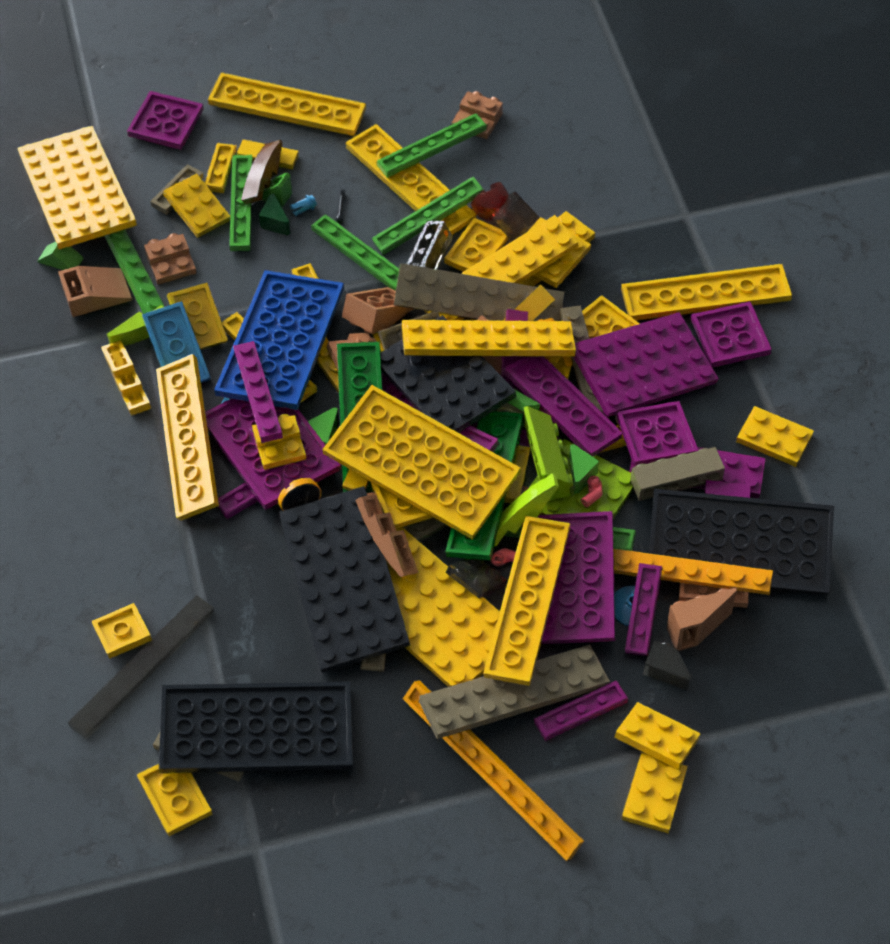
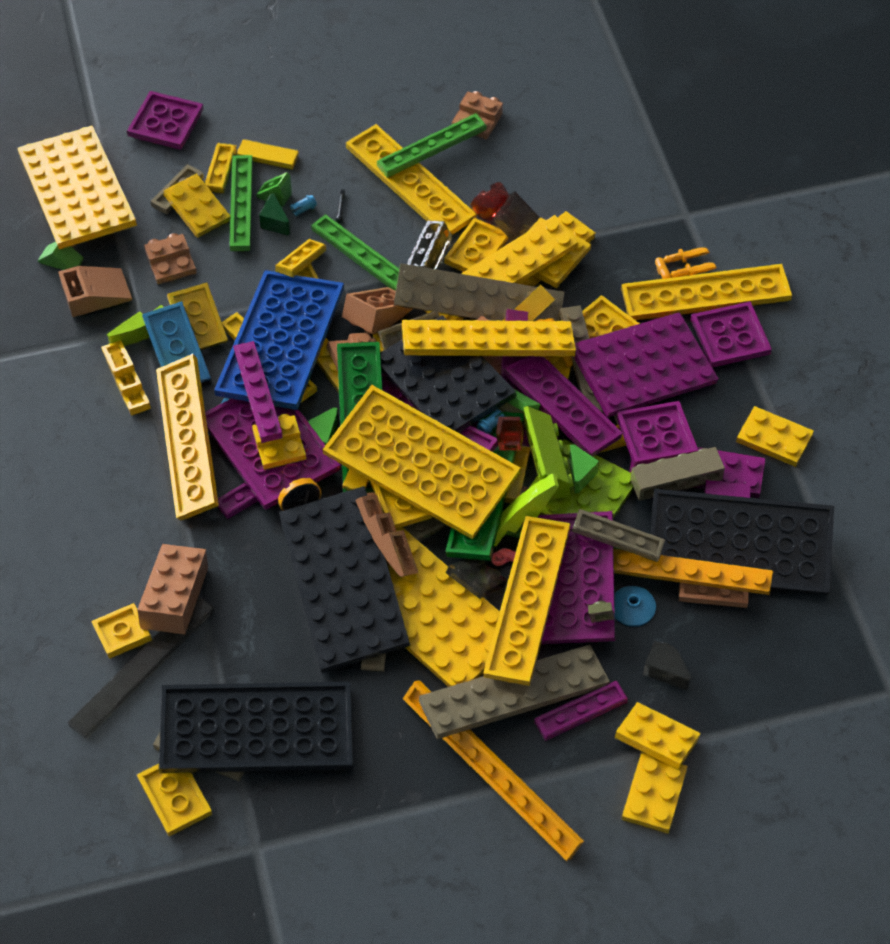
(134, 271): bright green plate -> none
(173, 589): none -> nougat brick
(260, 173): slope -> none
(287, 104): yellow plate -> none
(300, 258): none -> yellow tile
(433, 211): bright green tile -> none
(489, 423): none -> dark azure pin
(509, 433): none -> clear red panel
(595, 491): coral arm -> none
(601, 611): none -> olive plate
(618, 535): none -> dark tan tile
(643, 609): magenta tile -> none
(664, 272): none -> light orange piece
(695, 619): nougat slope -> none

